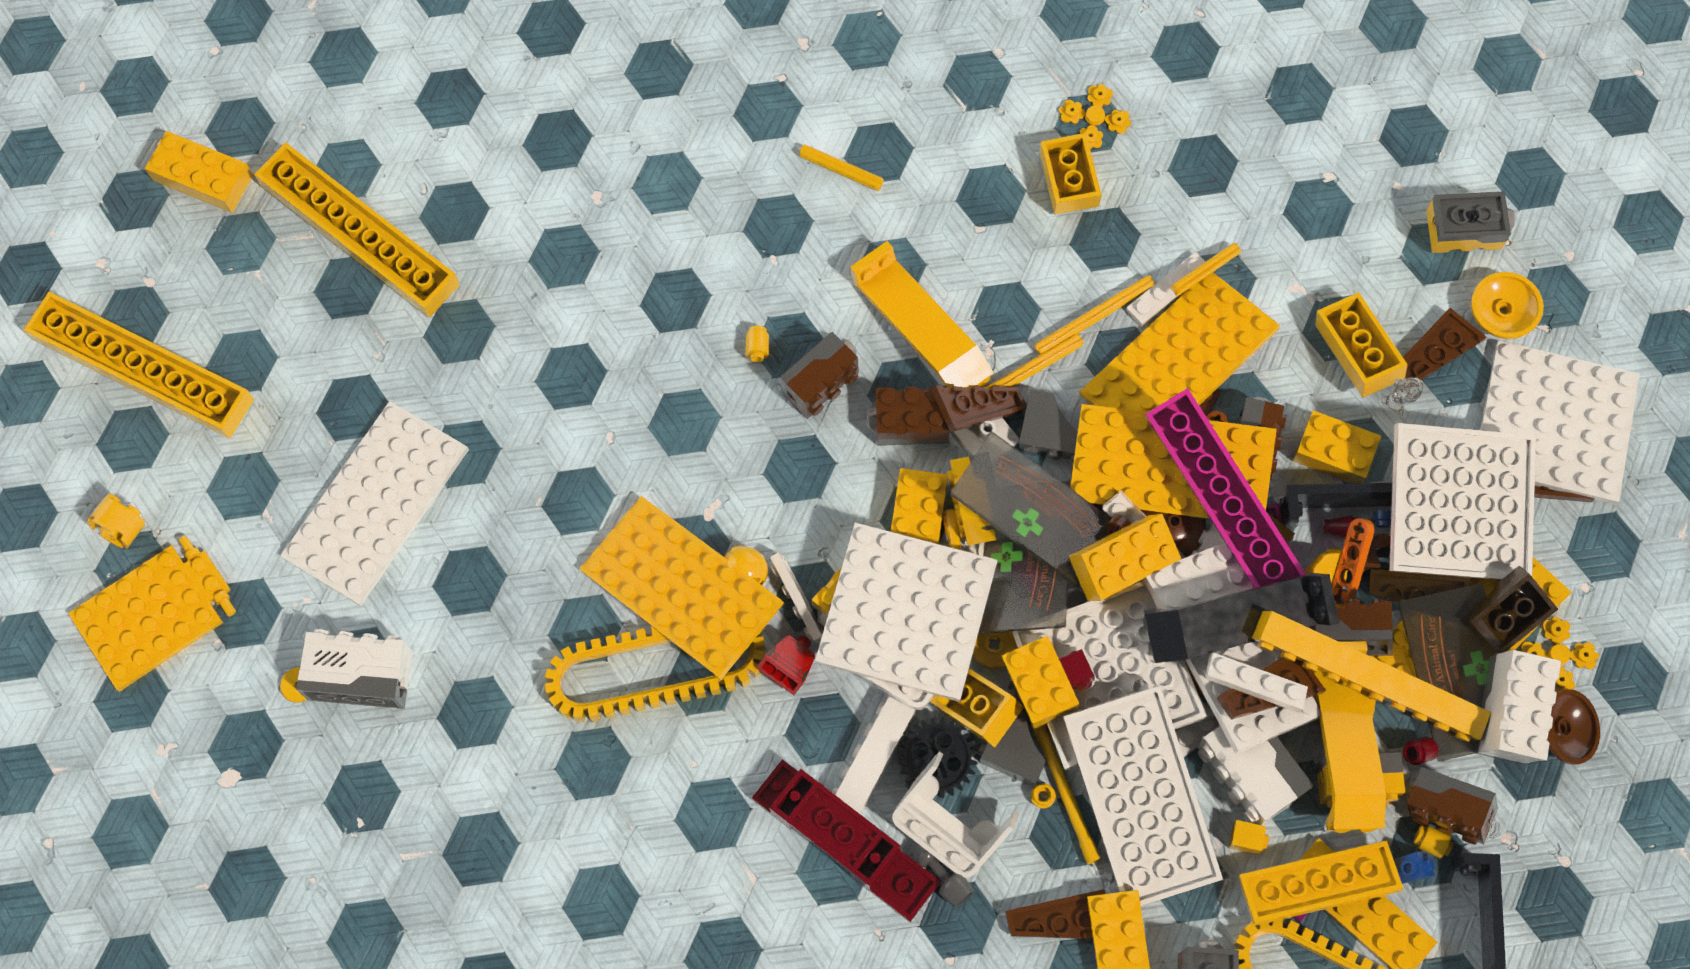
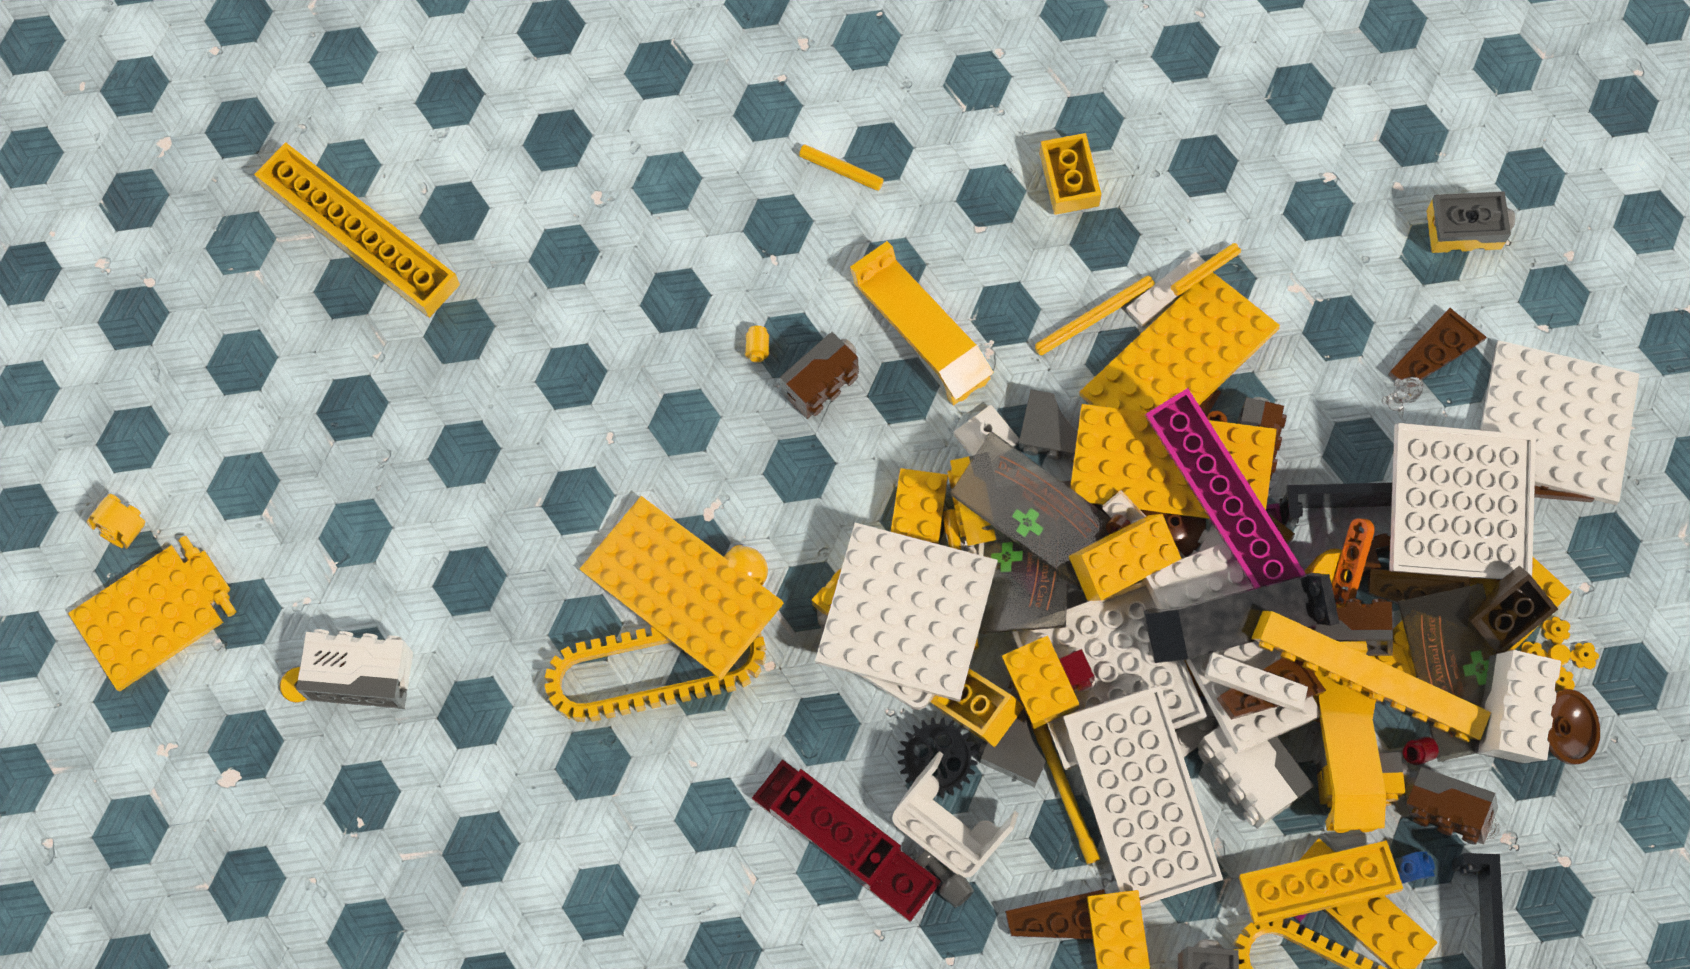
(139, 364): yellow brick -> none
(199, 171): yellow brick -> none
(374, 503): white plate -> none
(788, 663): red torso -> none
(793, 590): white plate -> none
(874, 754): white brick -> none
(907, 417): reddish brown piece -> none
(974, 405): reddish brown wing -> none
(993, 658): yellow plate -> none
(1039, 363): yellow axle -> none
(1043, 787): yellow plate -> none
(1095, 115): yellow plant -> none
(1248, 837): yellow brick -> none
(1336, 448): yellow brick -> none
(1338, 526): dark red cone -> none
(1360, 344): yellow brick -> none
(1382, 518): blue plate -> none
(1433, 841): yellow brick -> none
(1514, 295): yellow dish -> none

